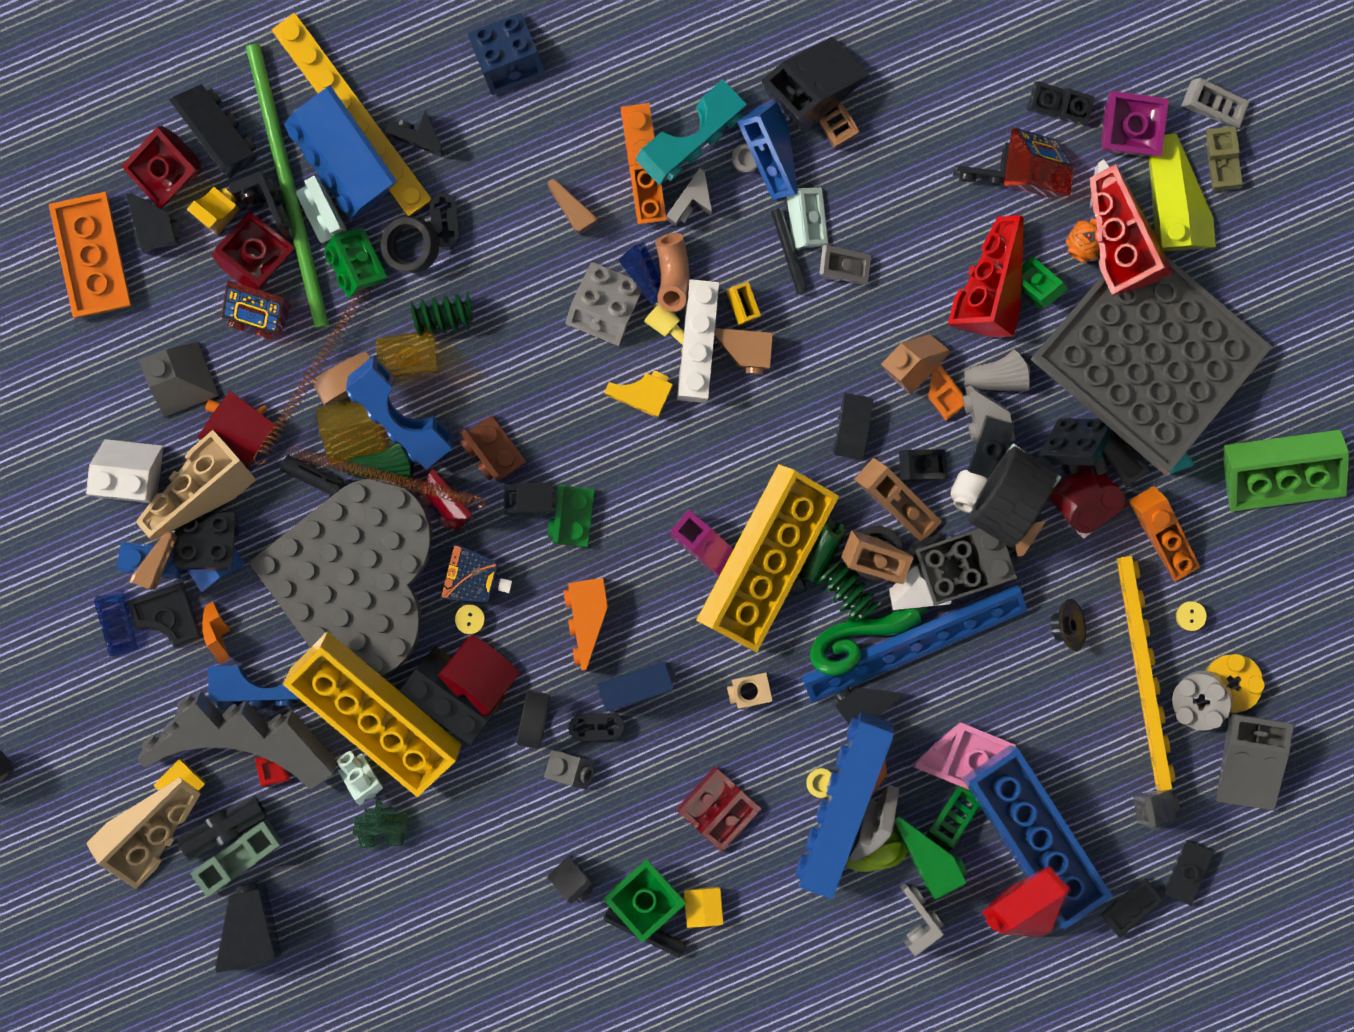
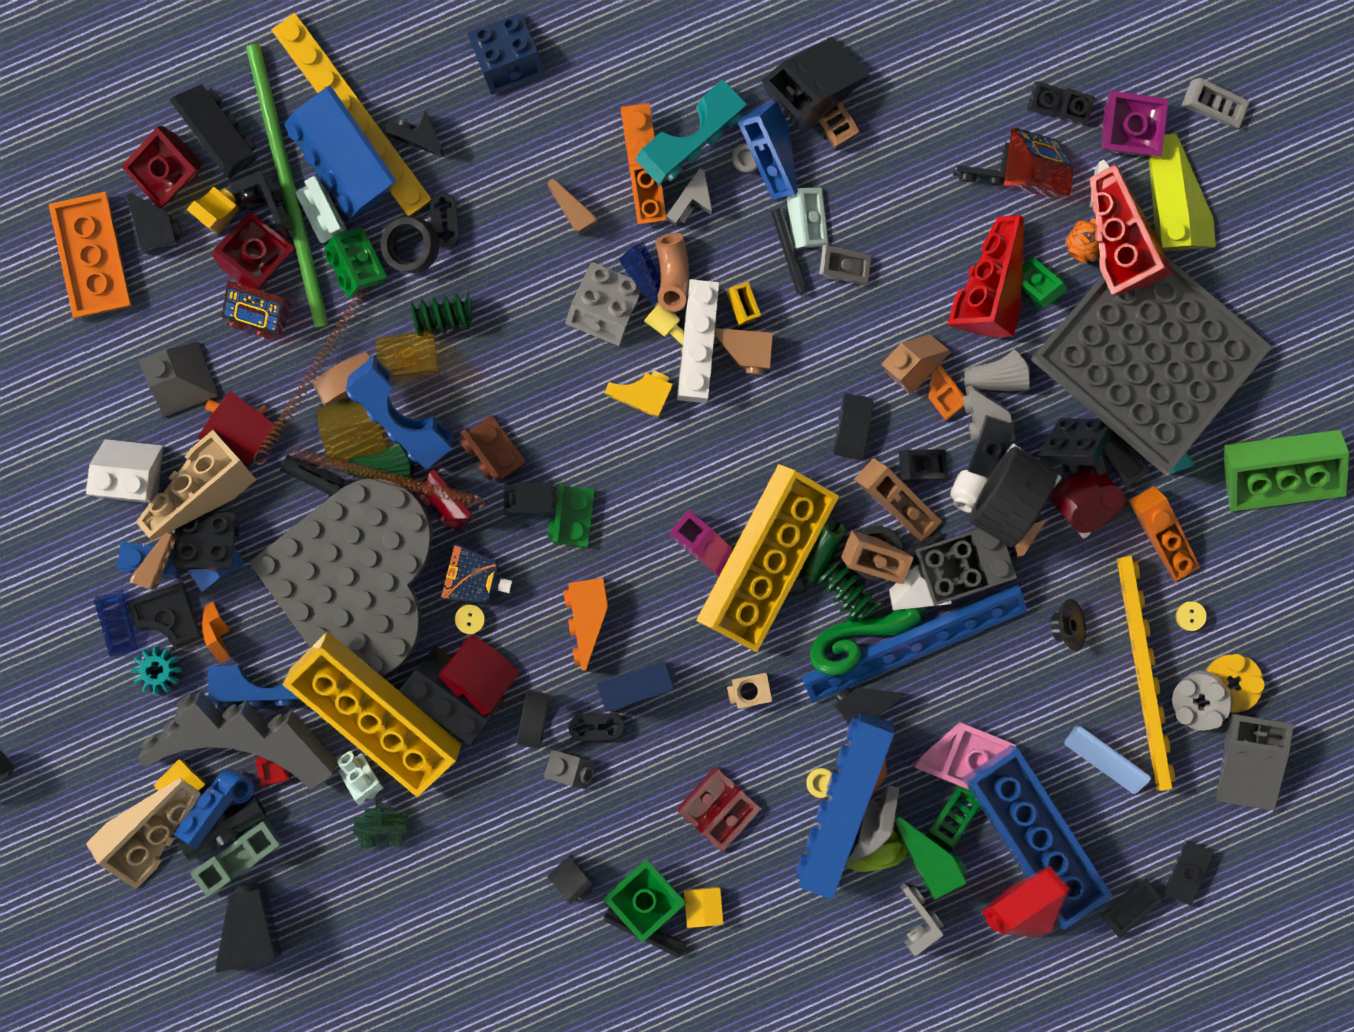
(163, 678): none -> teal gear
(212, 805): none -> blue plate
(1106, 760): none -> light blue slope
(1155, 807): dark grey slope -> none
(1223, 158): olive slope -> none

